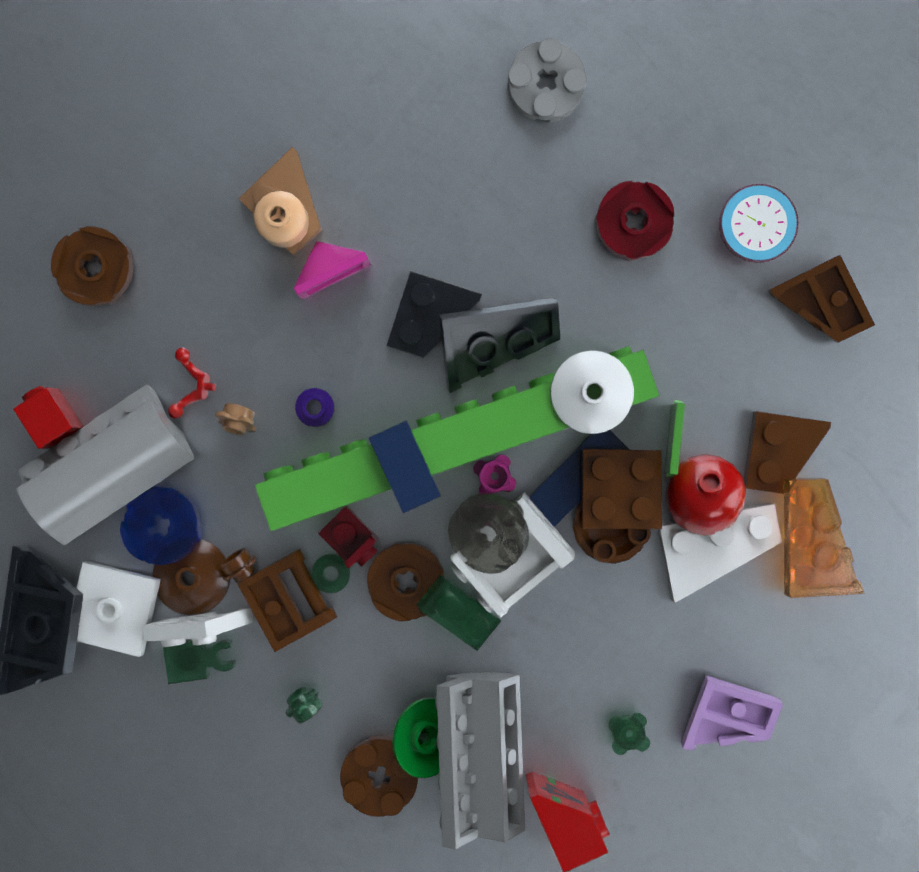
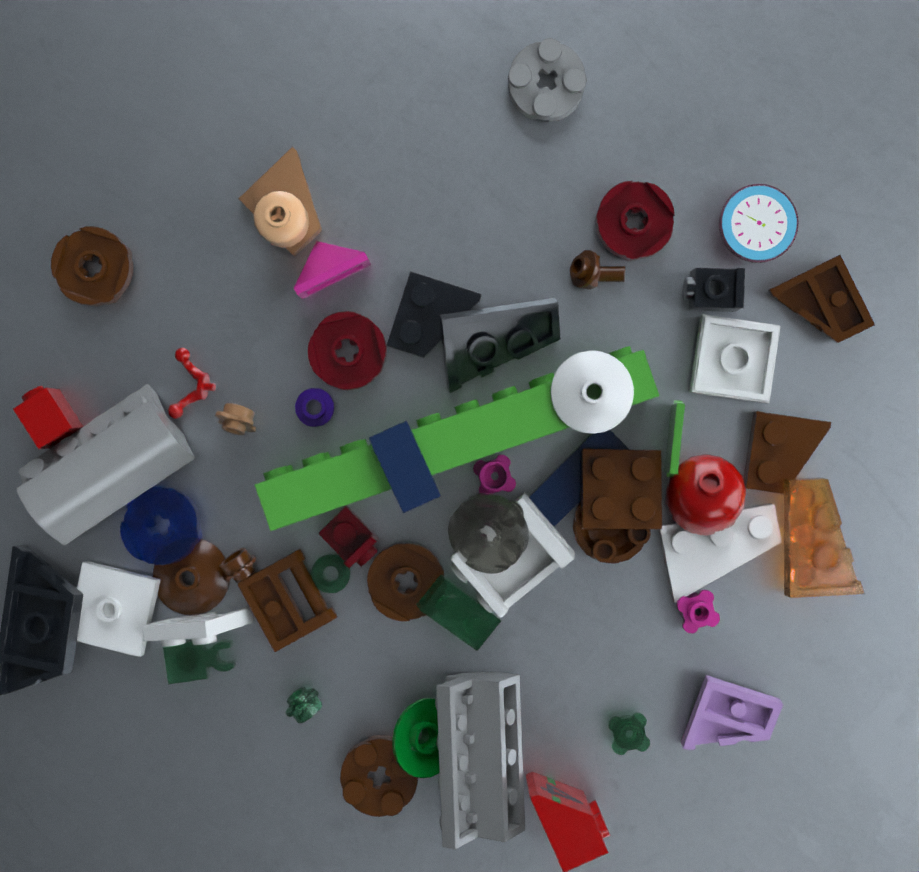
(328, 339): none -> dark red plate
(587, 272): none -> reddish brown plate
(689, 604): none -> dark pink plate
(731, 289): none -> black brick
(735, 358): none -> white plate

